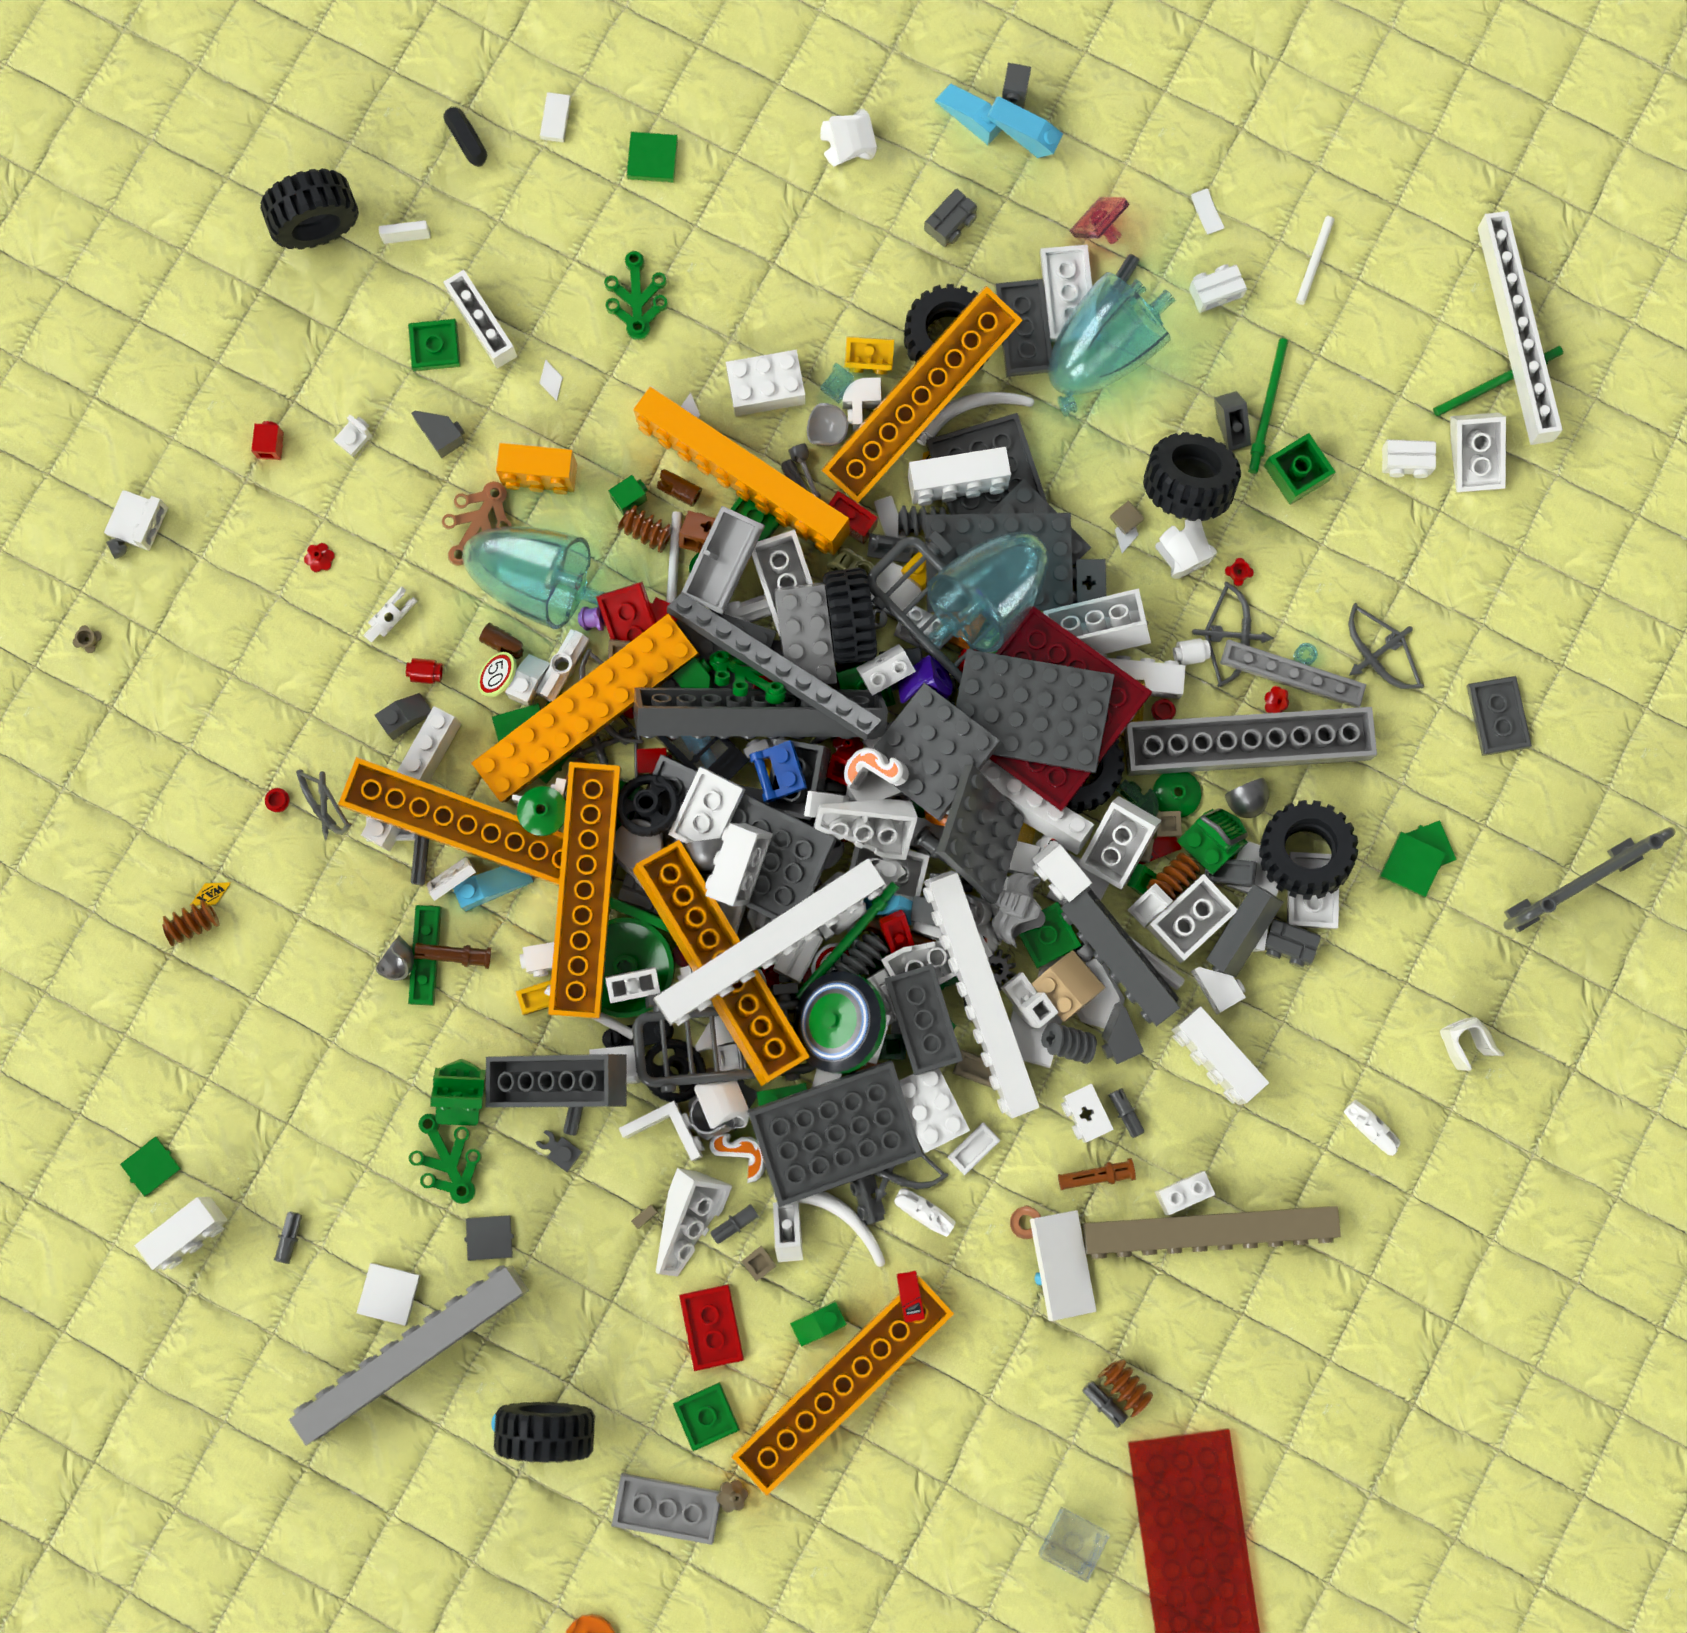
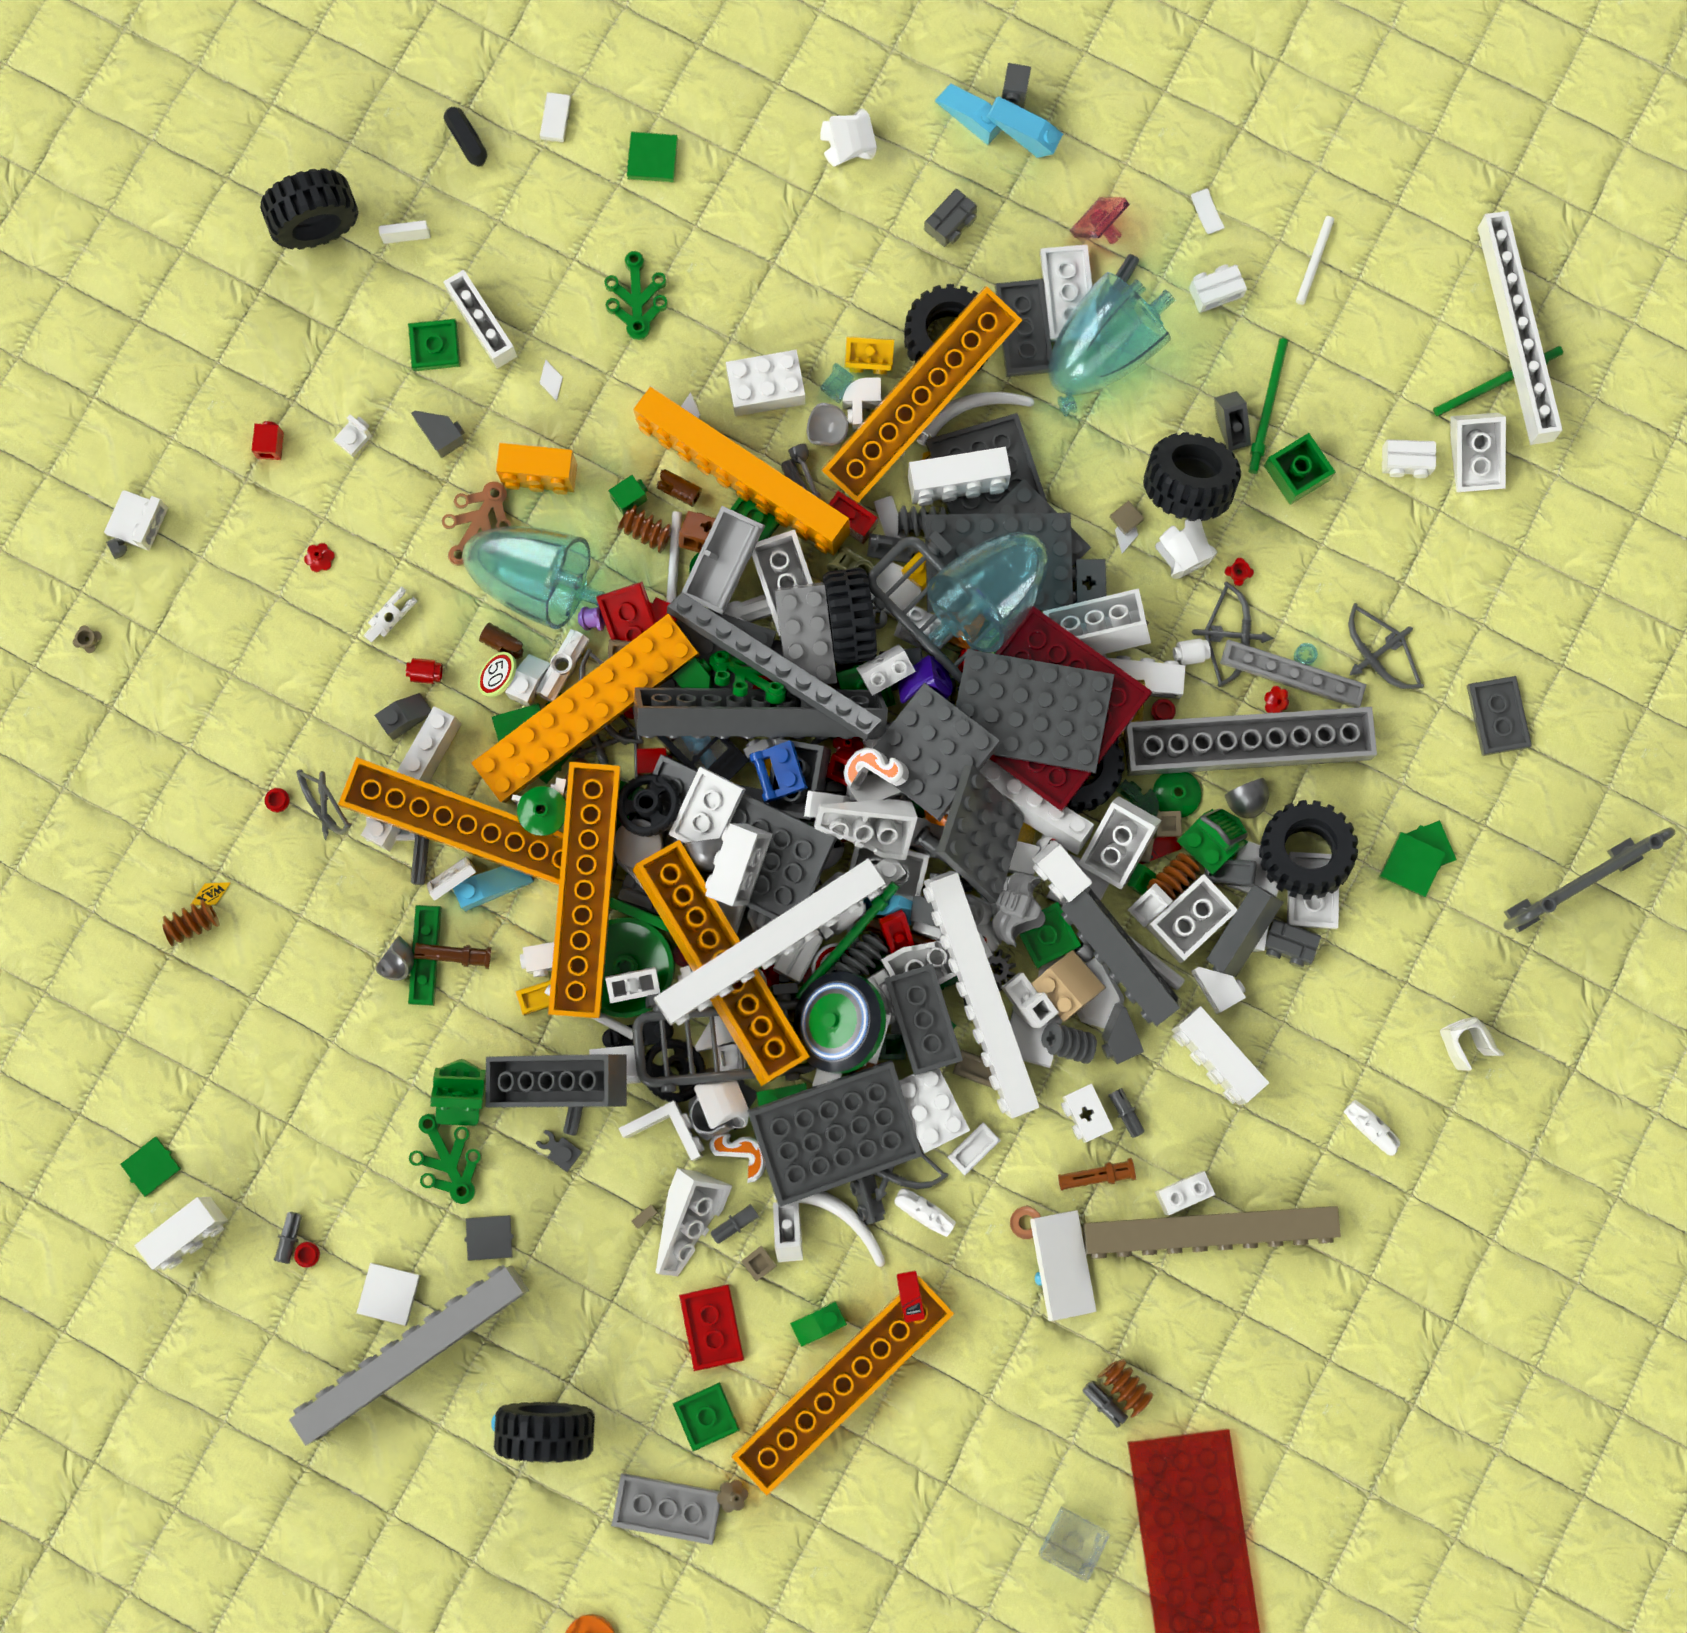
(307, 1254): none -> red plate

